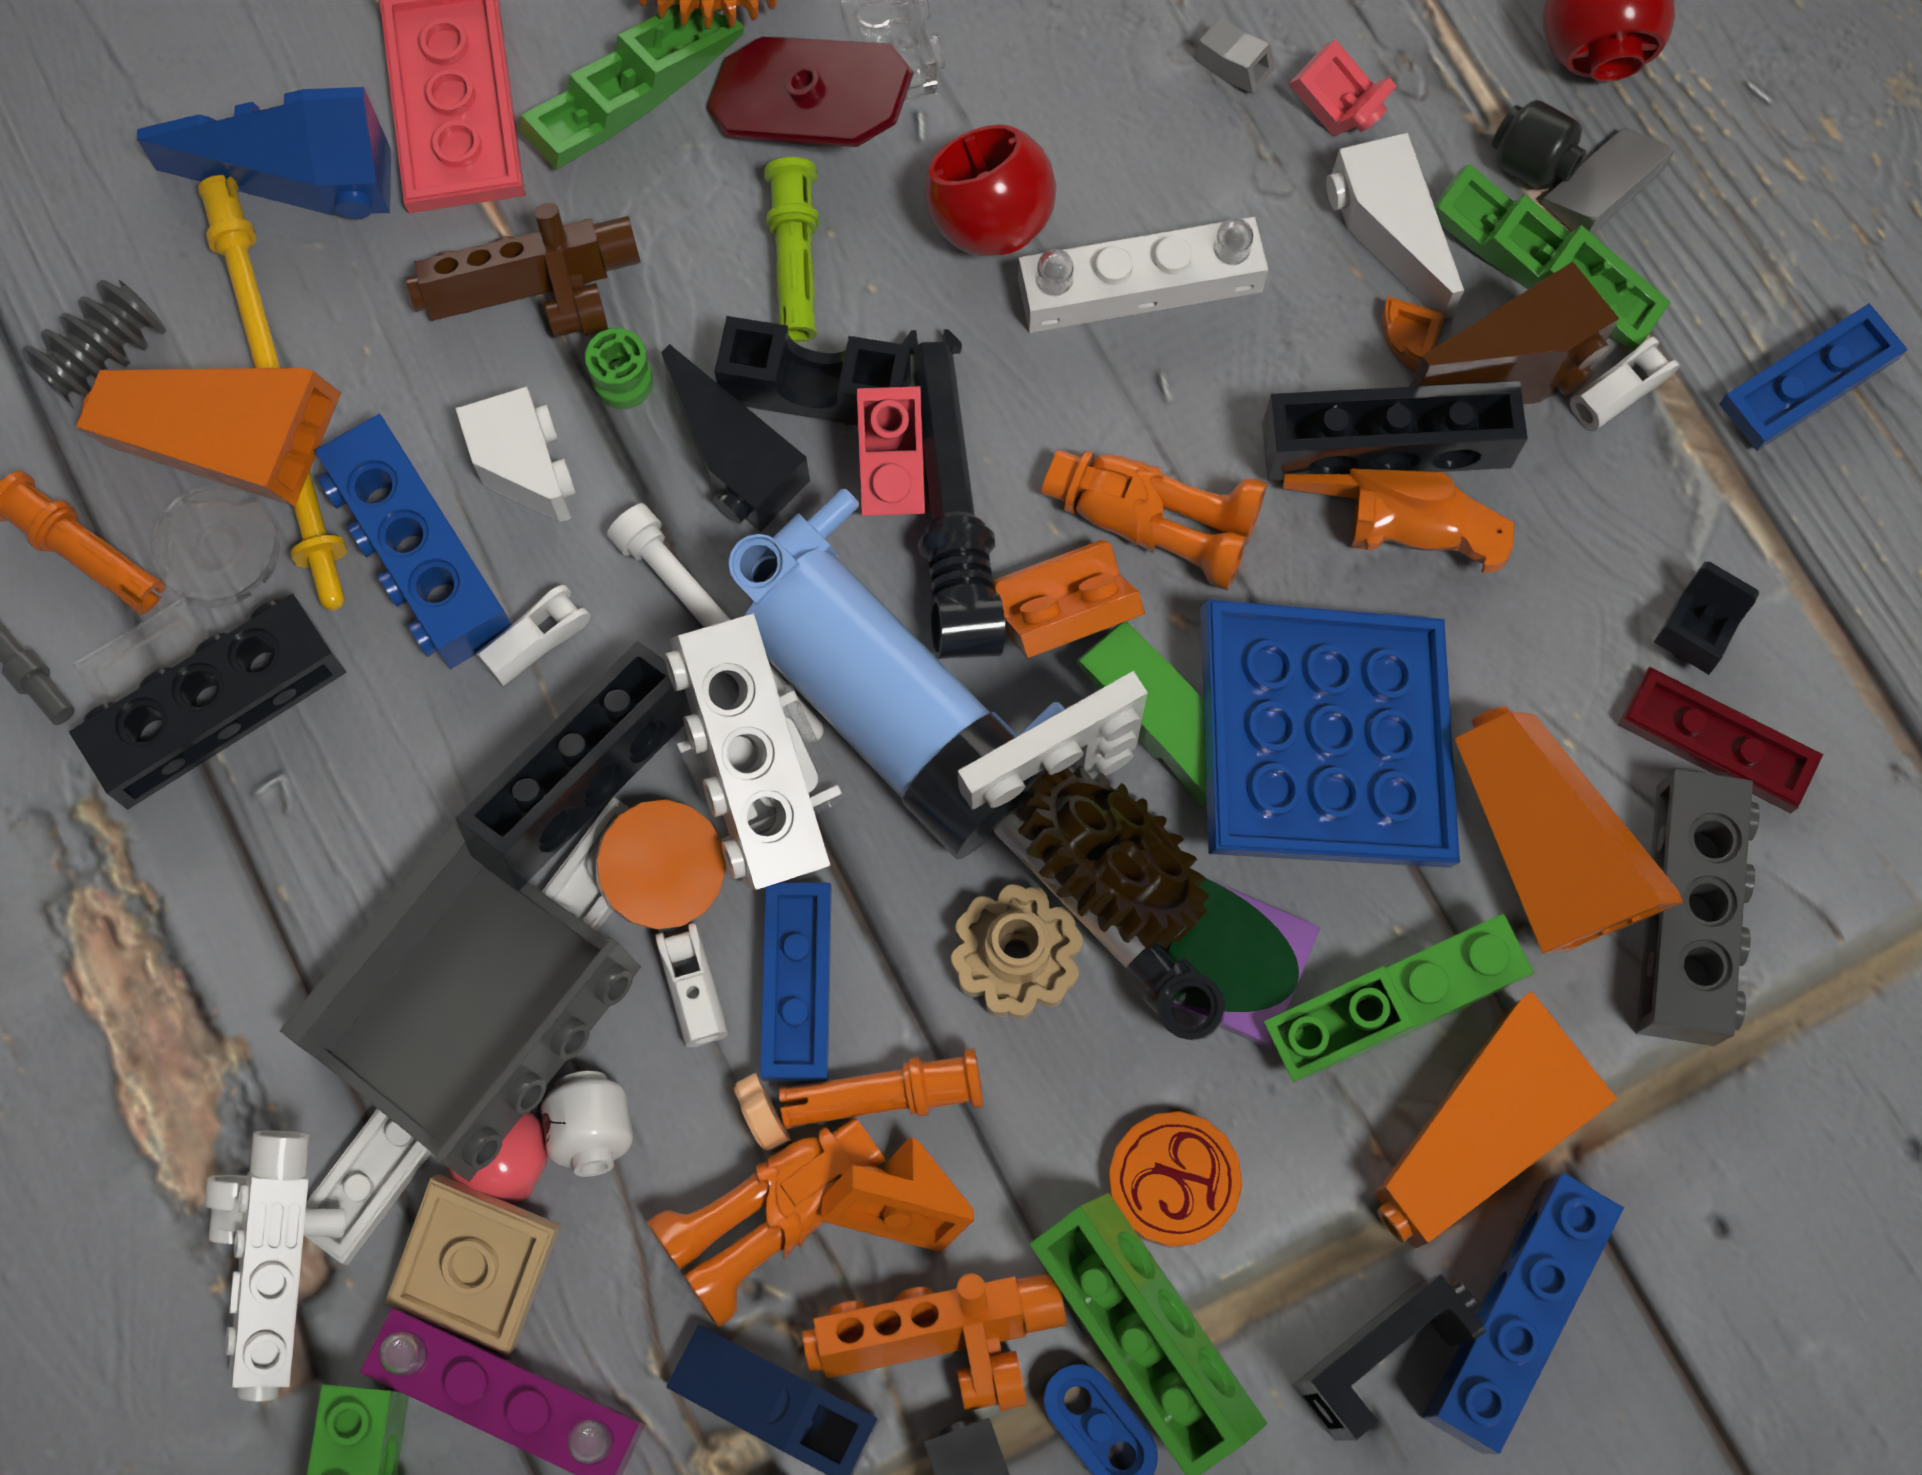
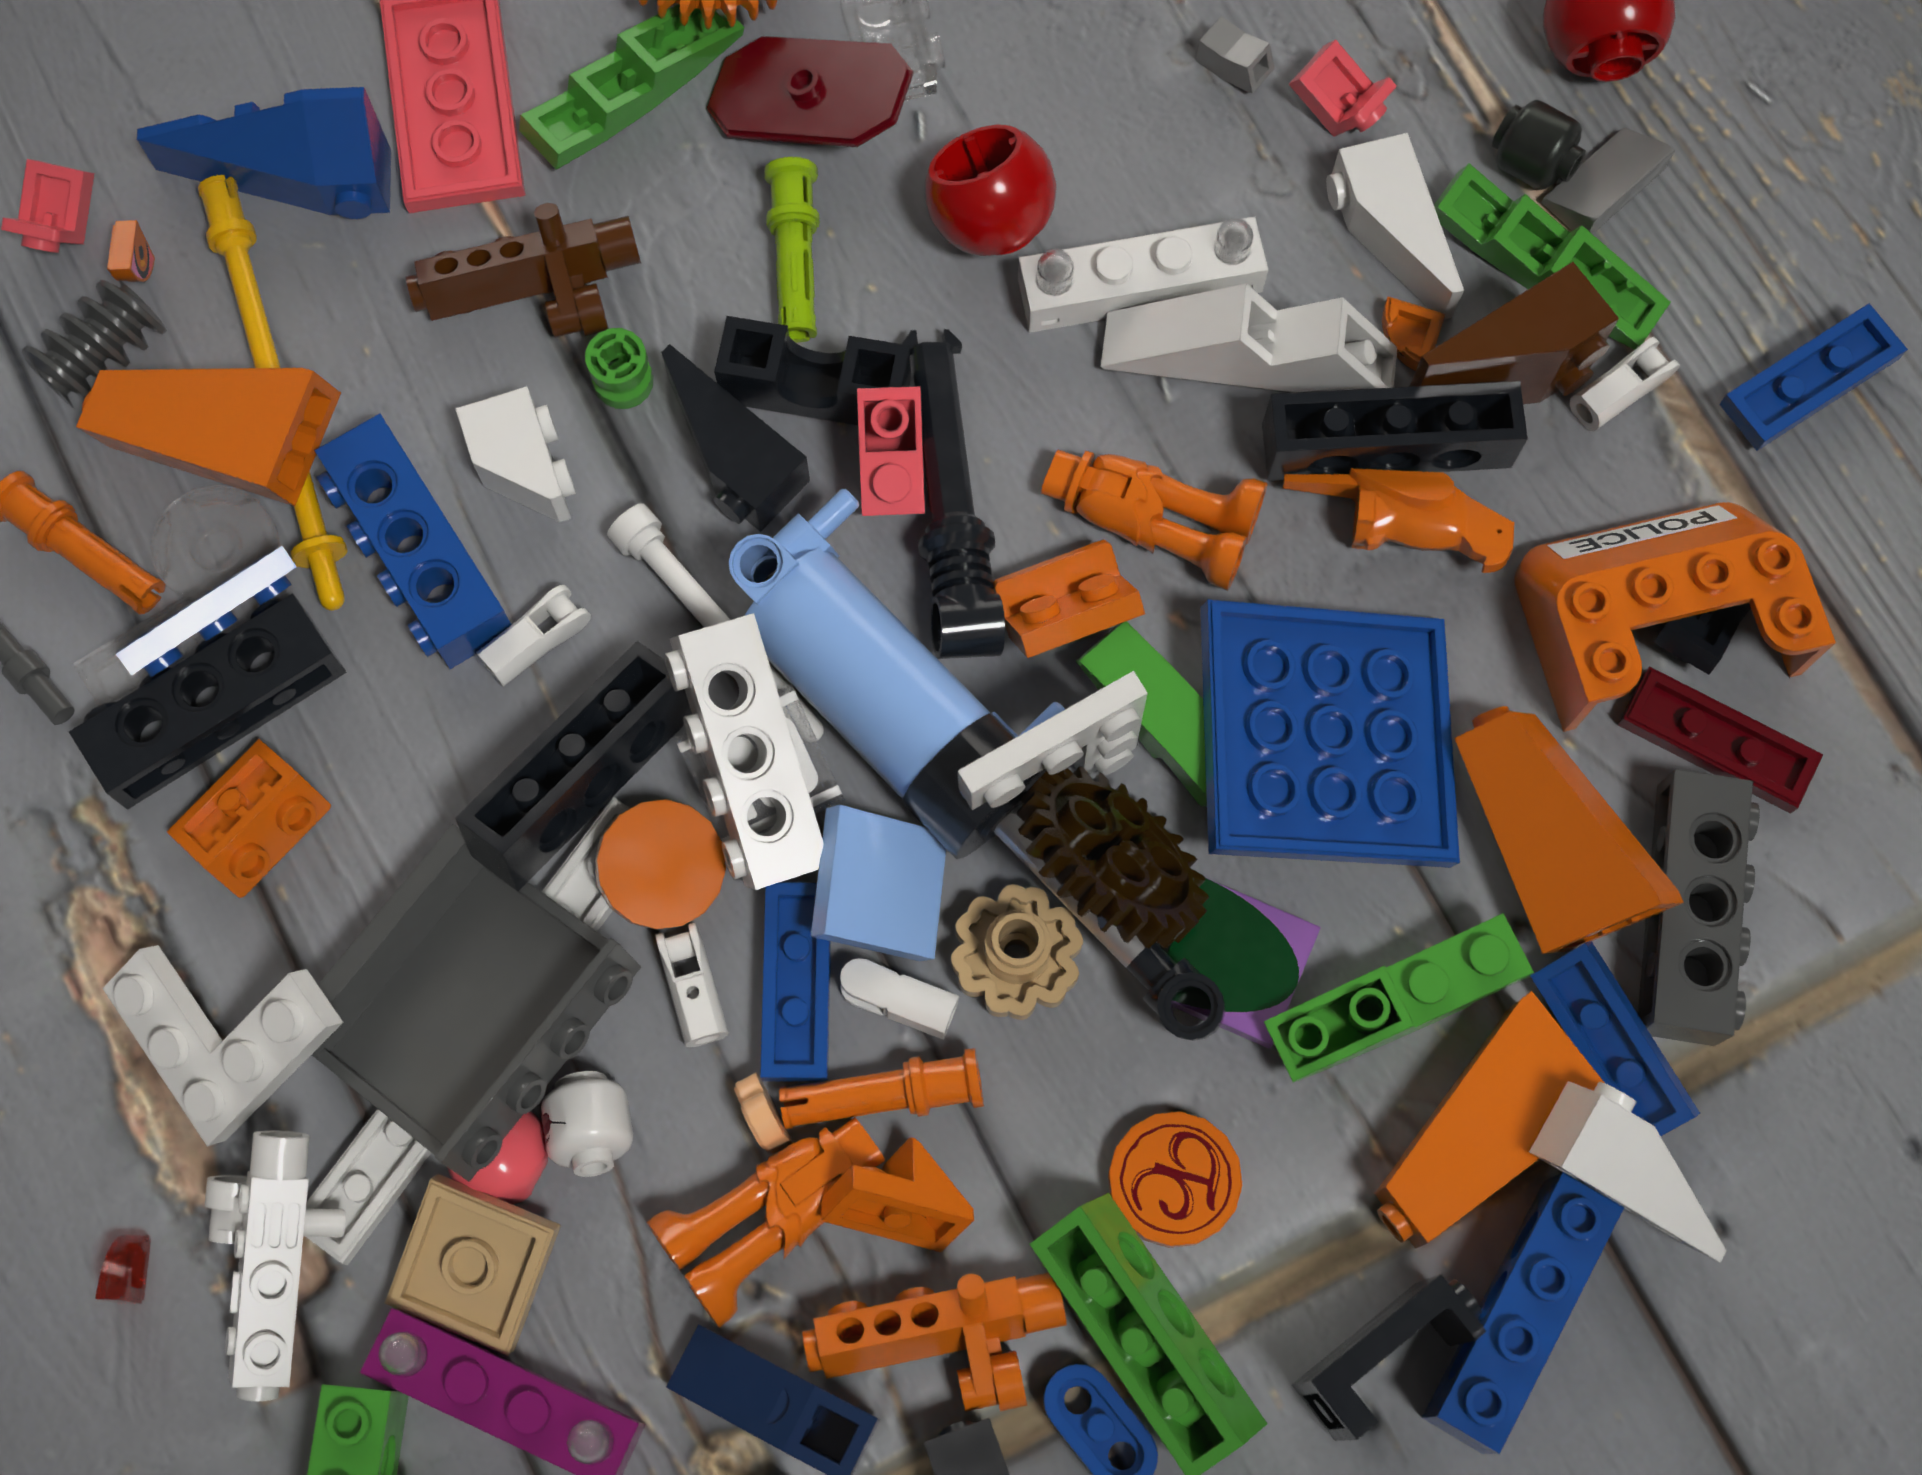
(52, 206): none -> coral bracket
(125, 1270): none -> clear red tile
(129, 253): none -> orange tile
(208, 613): none -> plate
(211, 1077): none -> white plate
(249, 819): none -> orange bracket
(878, 884): none -> light blue tile
(898, 997): none -> white bar
(1246, 342): none -> white slope
(1601, 585): none -> orange windscreen
(1613, 1036): none -> blue plate
(1625, 1160): none -> white slope

